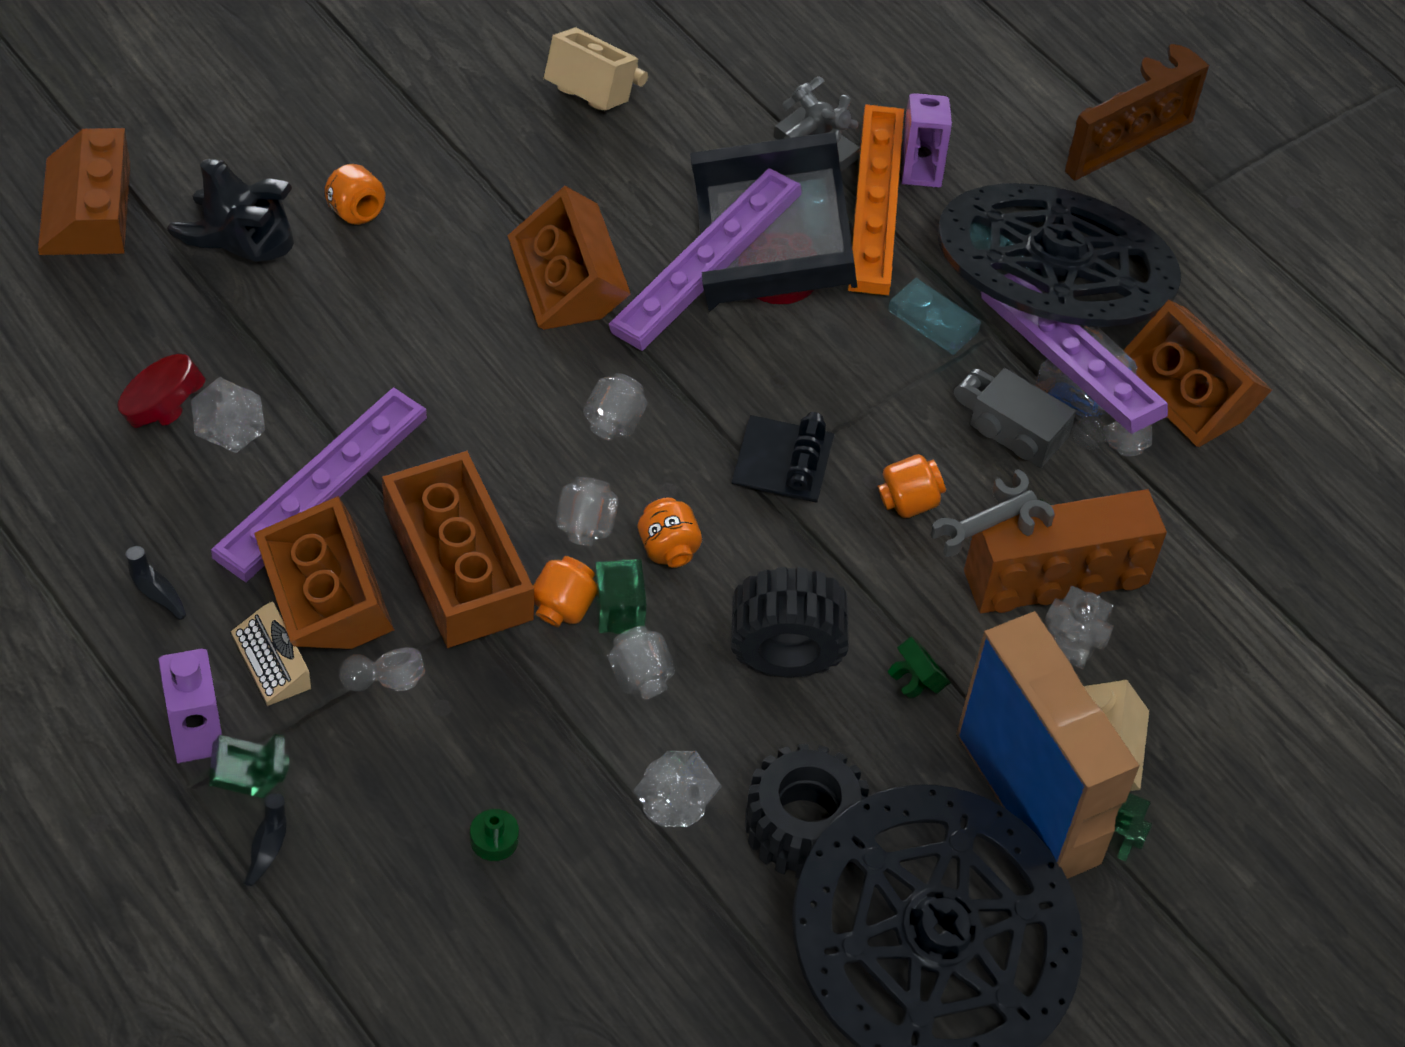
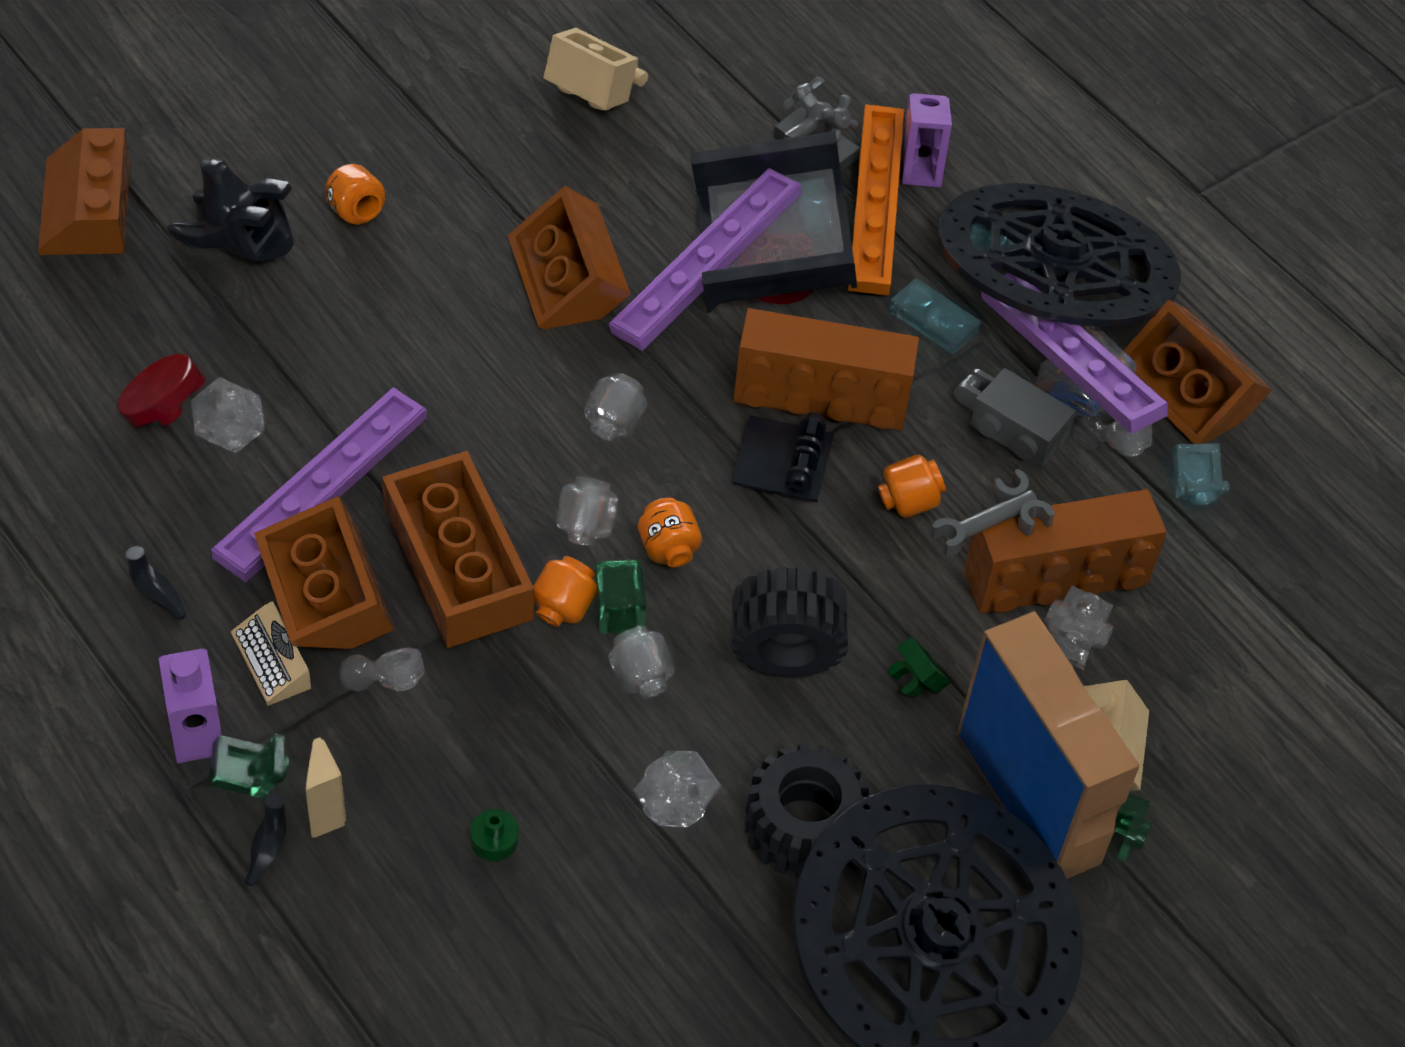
(324, 791): none -> tan slope
(825, 369): none -> dark orange brick
(1139, 114): reddish brown hinge -> none
(1198, 473): none -> clear light blue bracket

